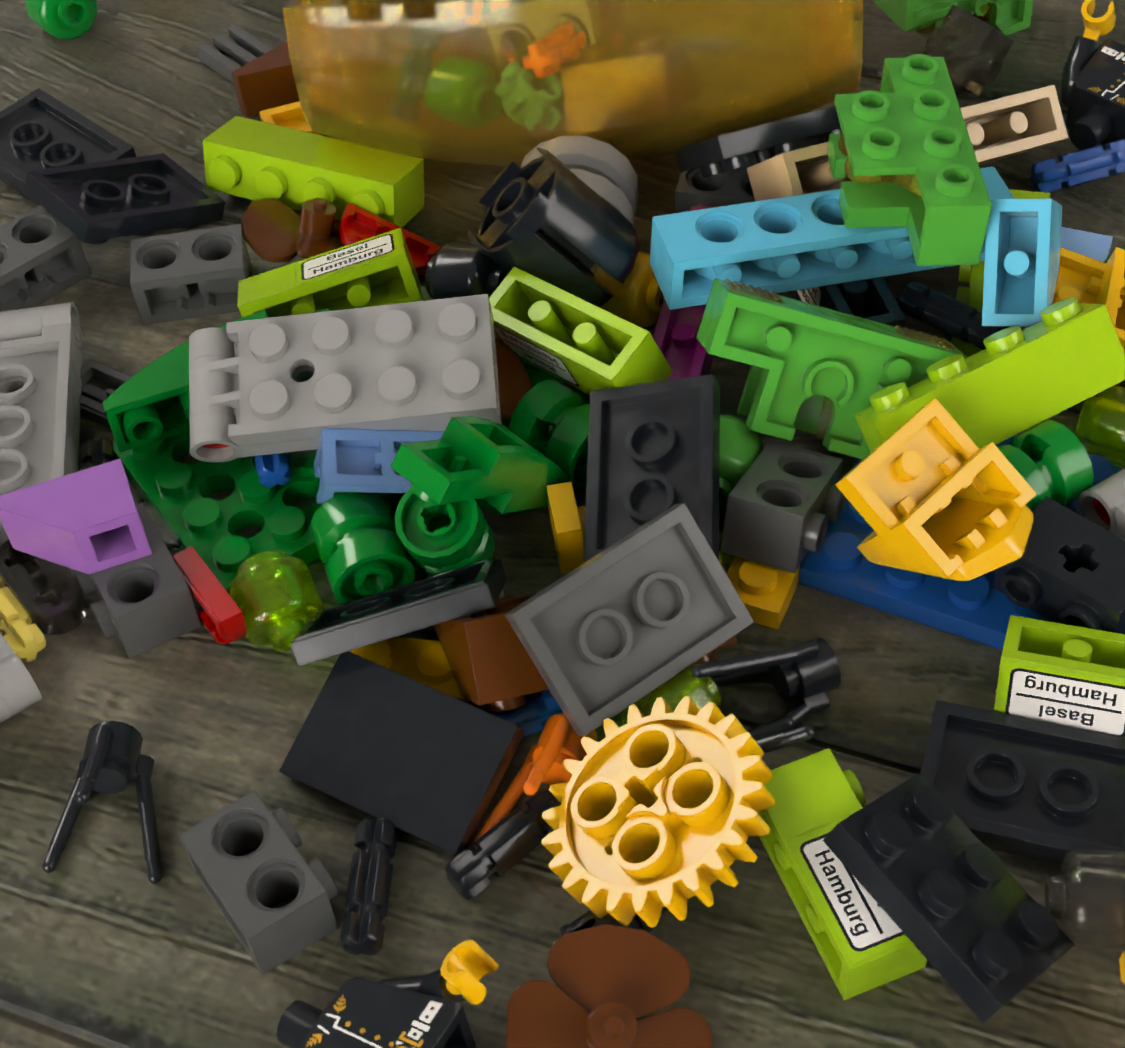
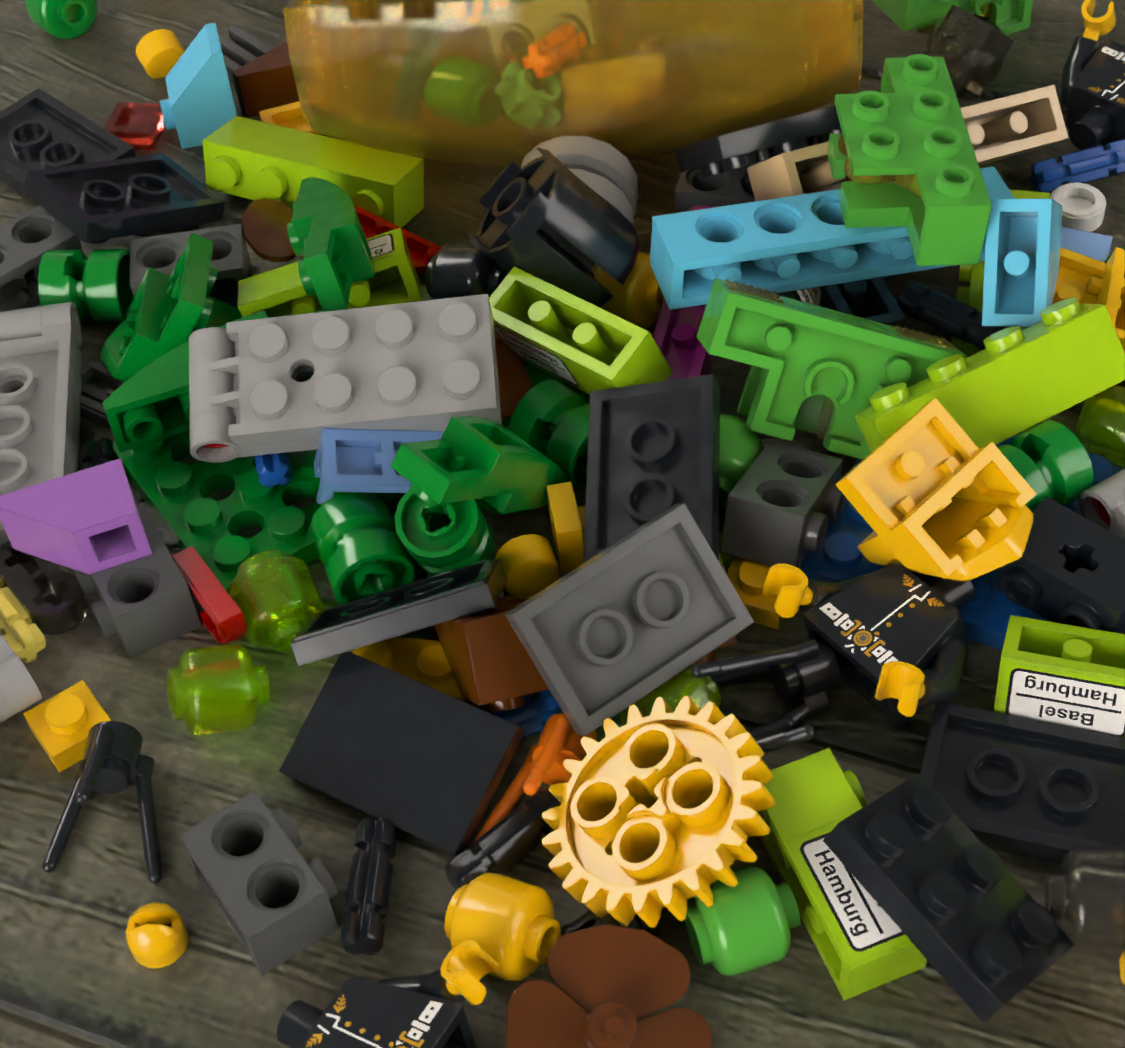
(64, 724): none -> yellow plate
(94, 283): none -> green wheel
(137, 124): none -> clear red tile
(154, 943): none -> yellow hinge
(159, 52): none -> yellow piece
(167, 312): none -> green piece
(198, 90): none -> medium azure slope
(216, 689): none -> clear neon green head
(331, 243): none -> green slope
(507, 920): none -> yellow head
(528, 565): none -> yellow piece
(745, 924): none -> bright green head
(888, 629): none -> black torso
(1081, 206): none -> white tile

